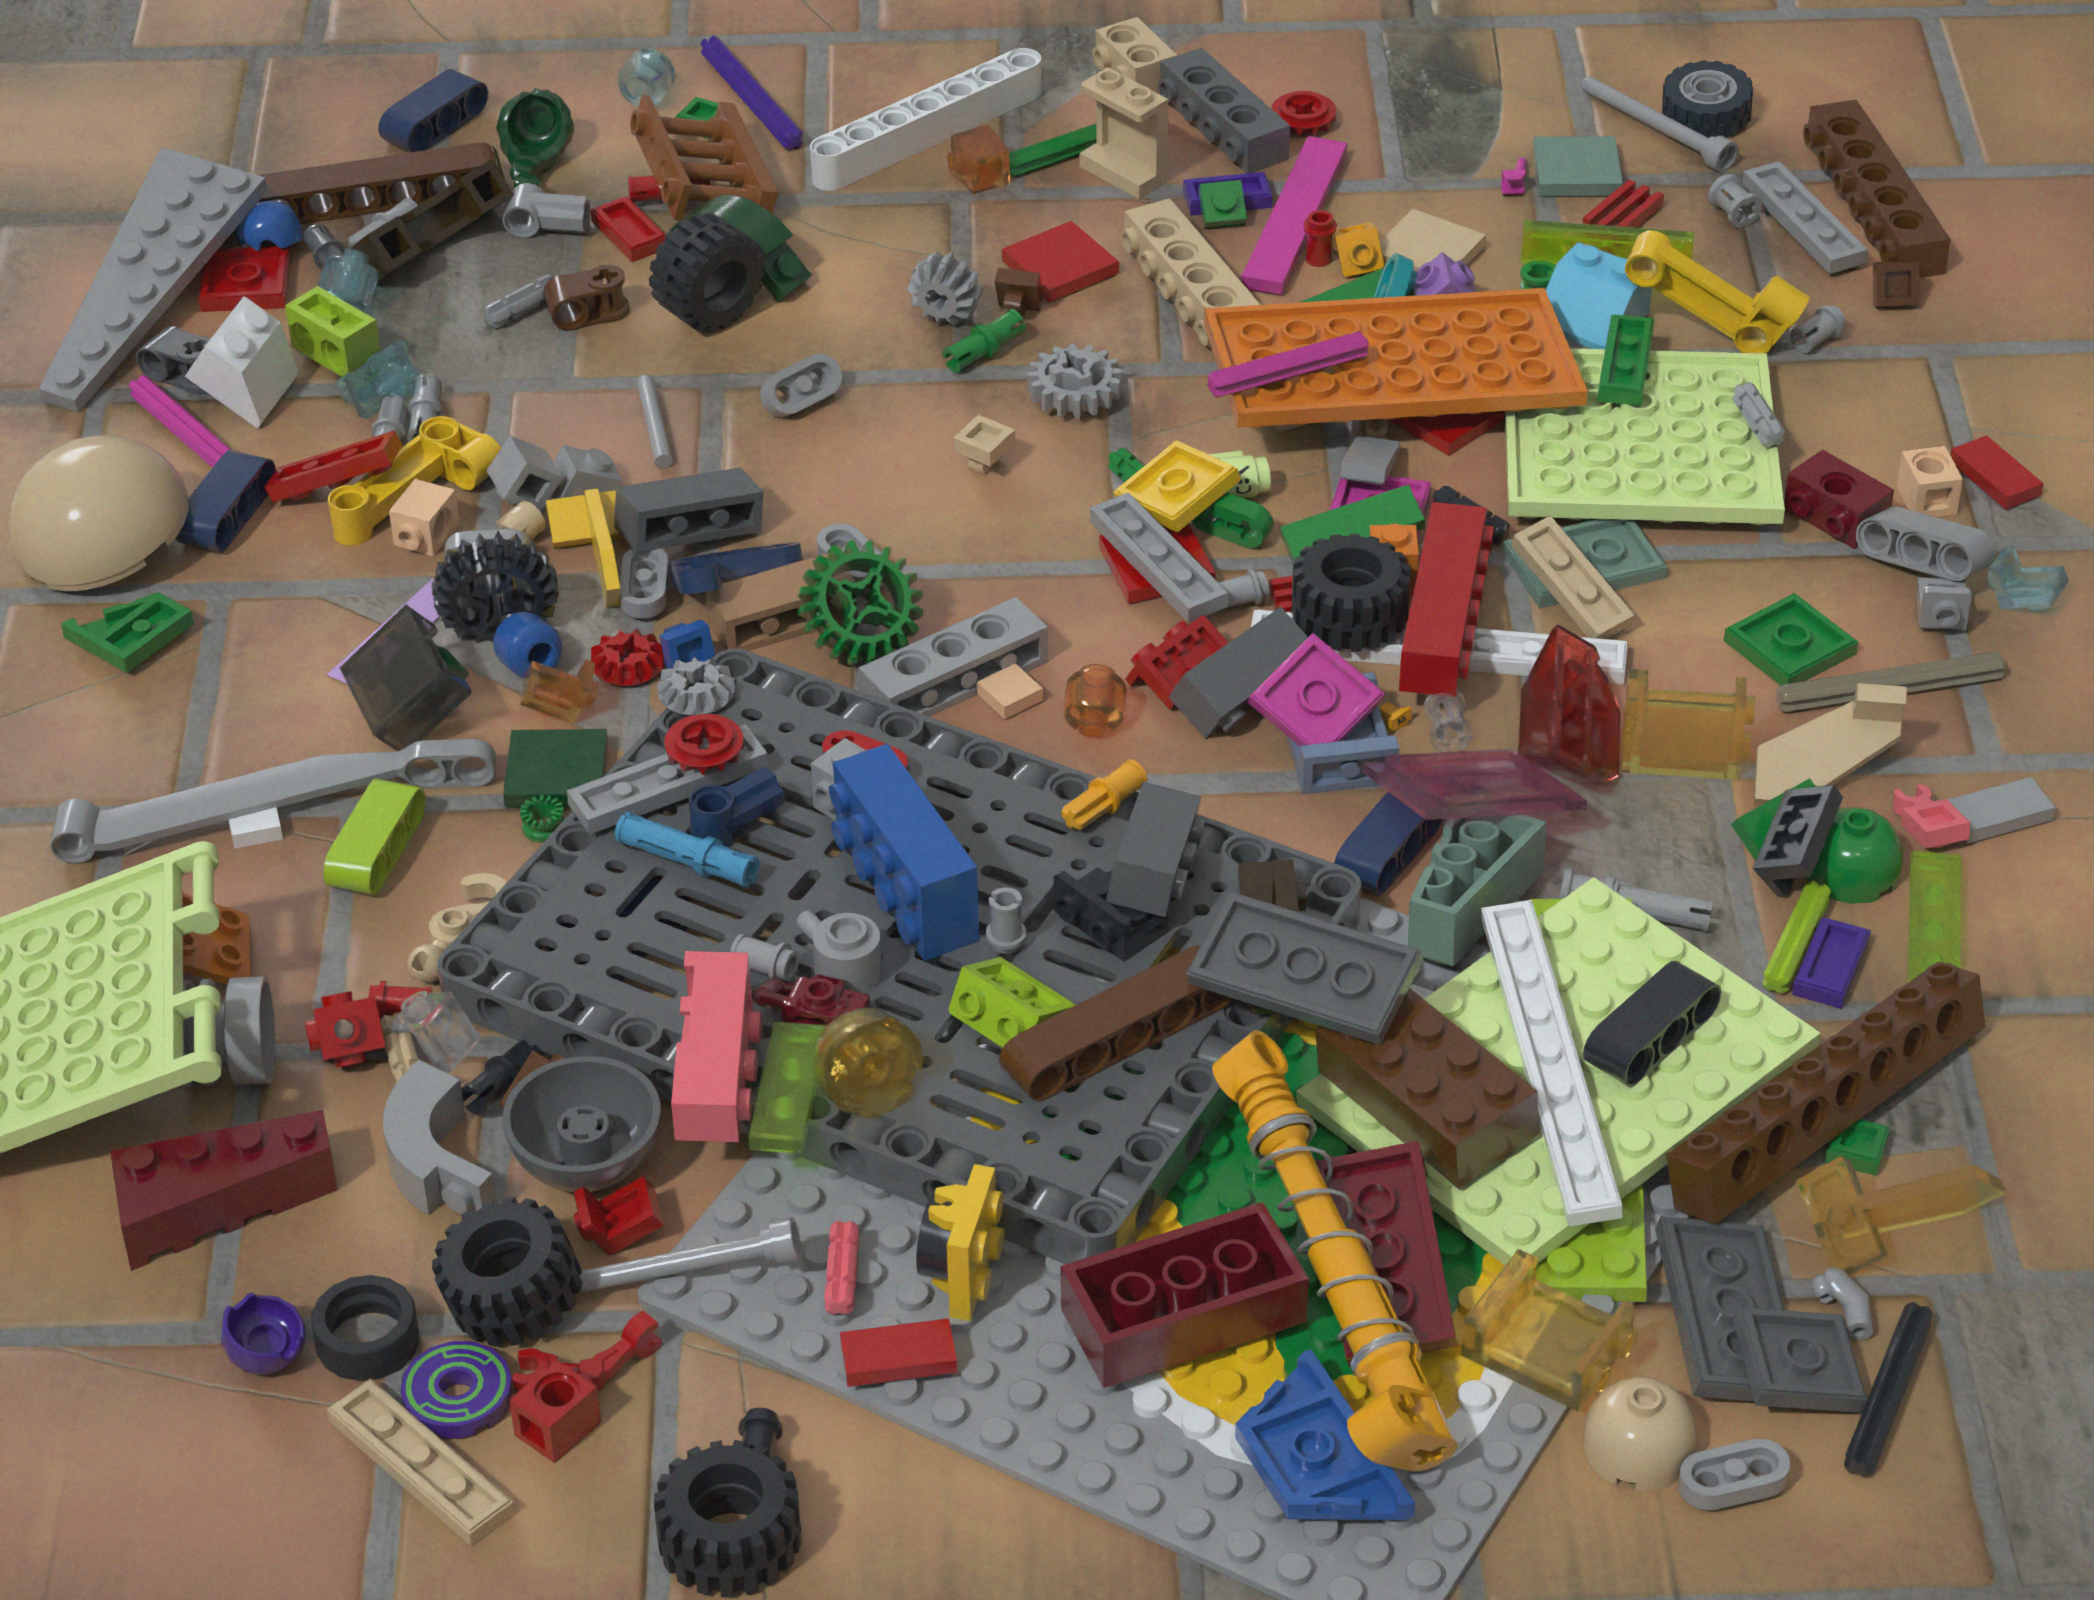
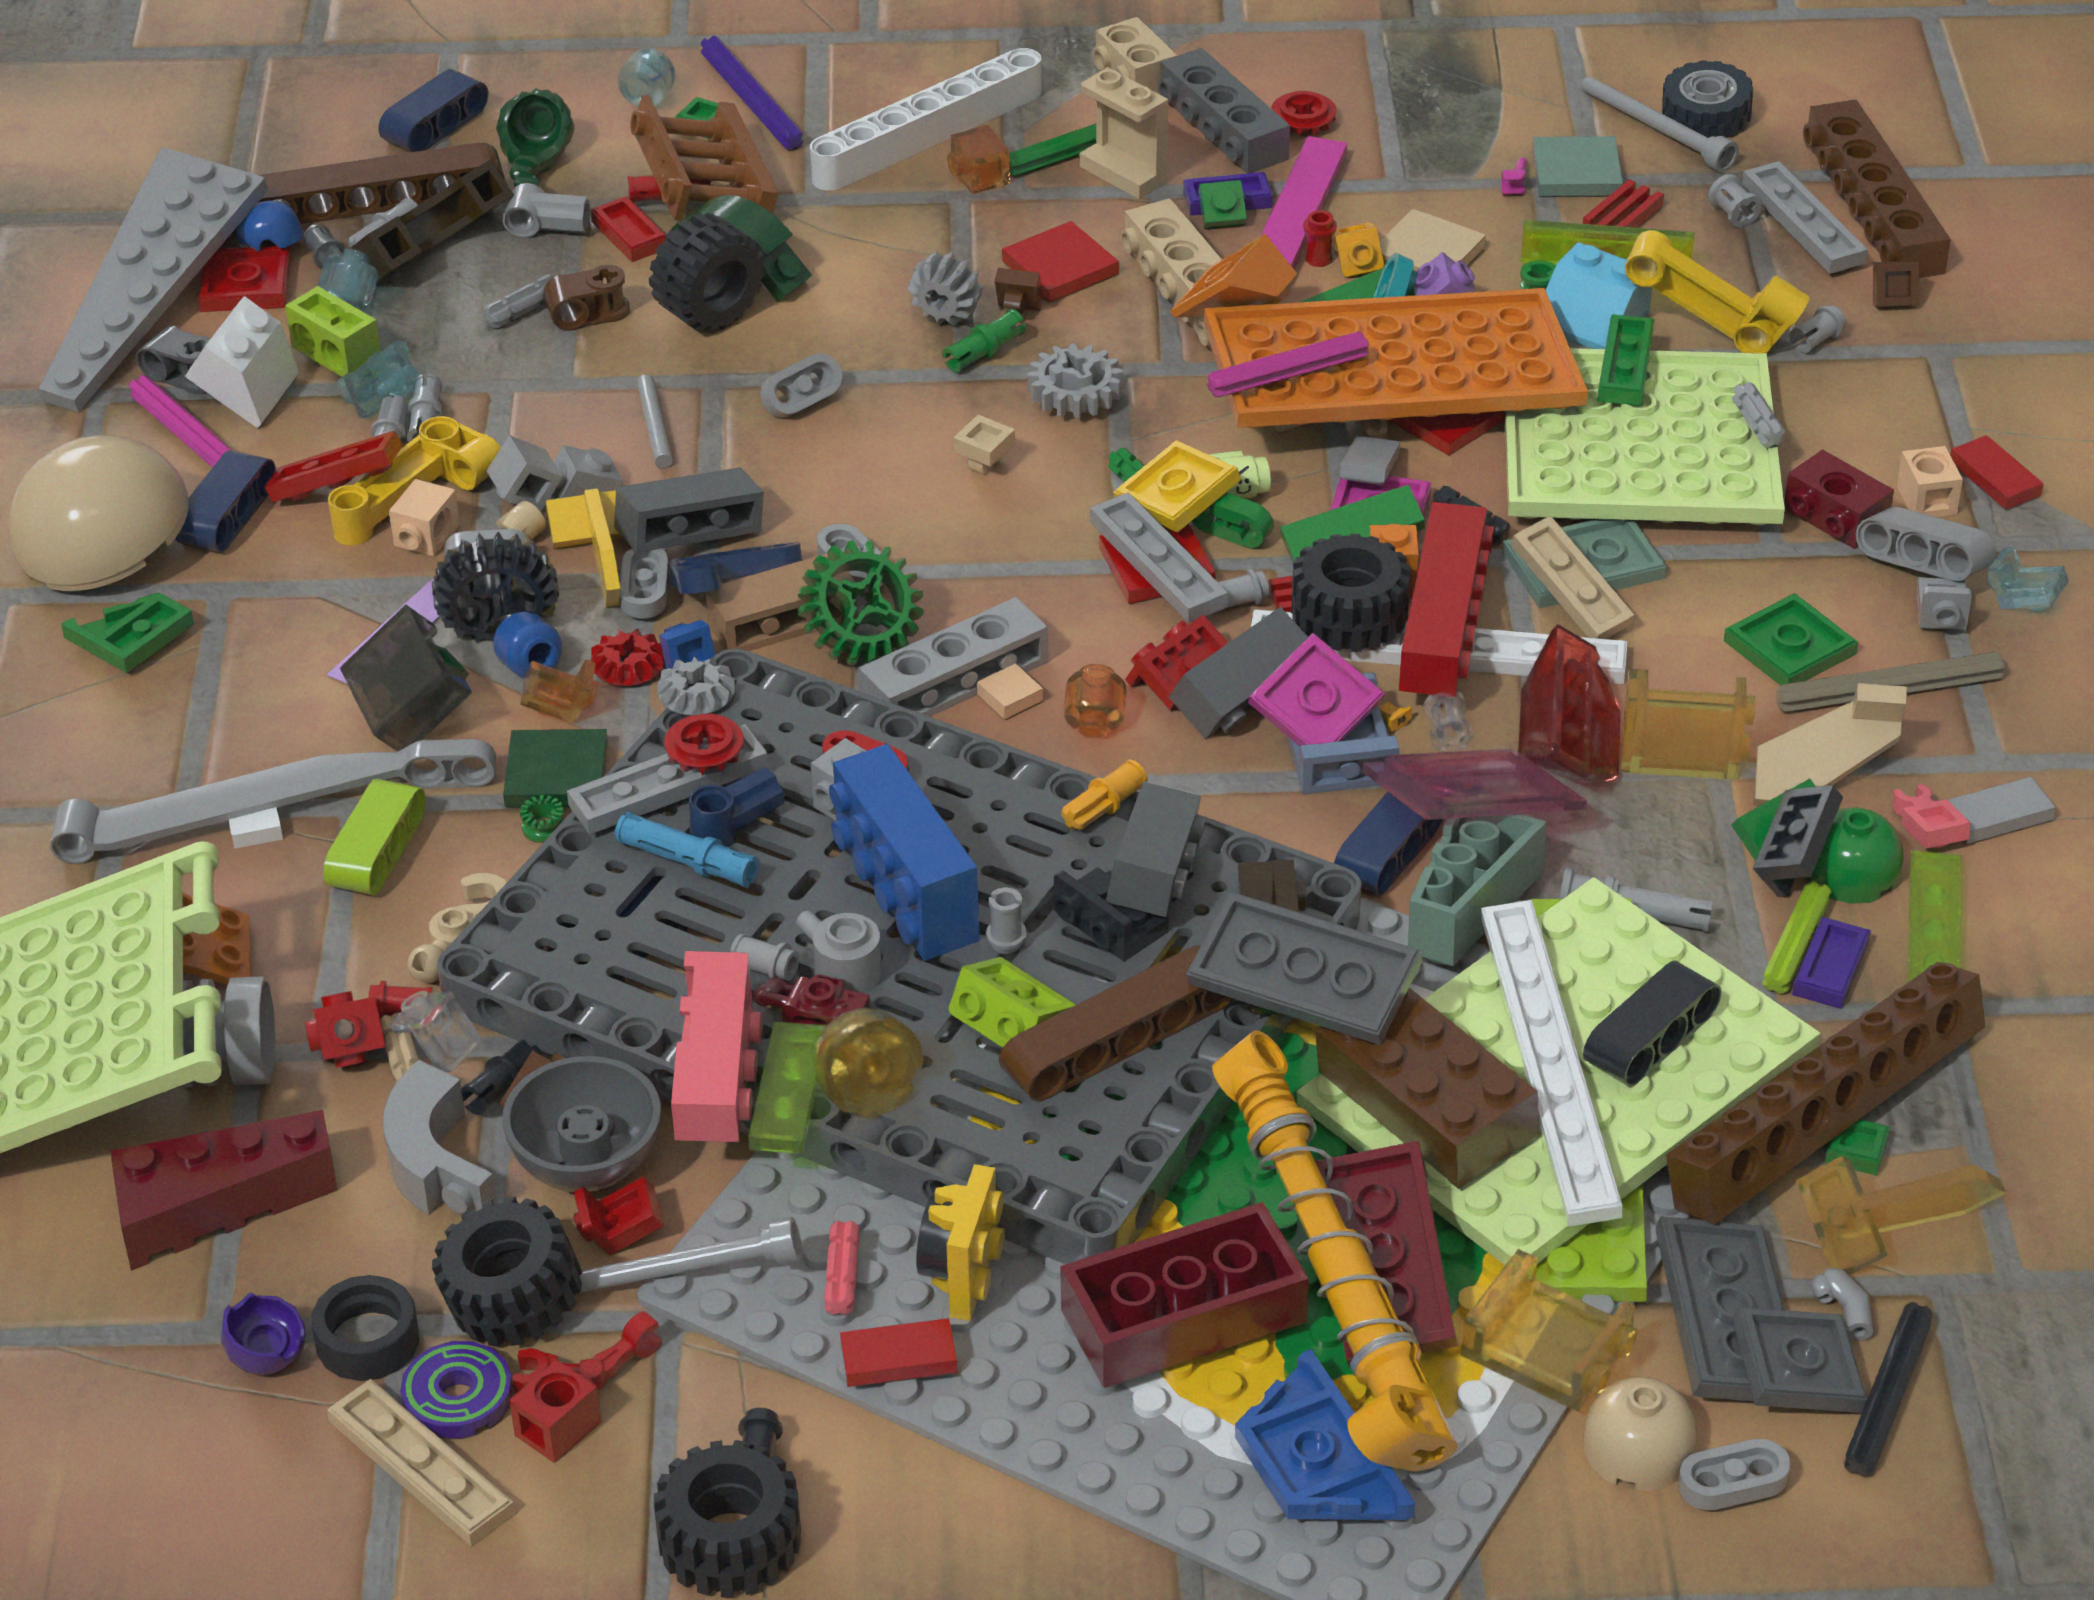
(1244, 278): none -> orange slope

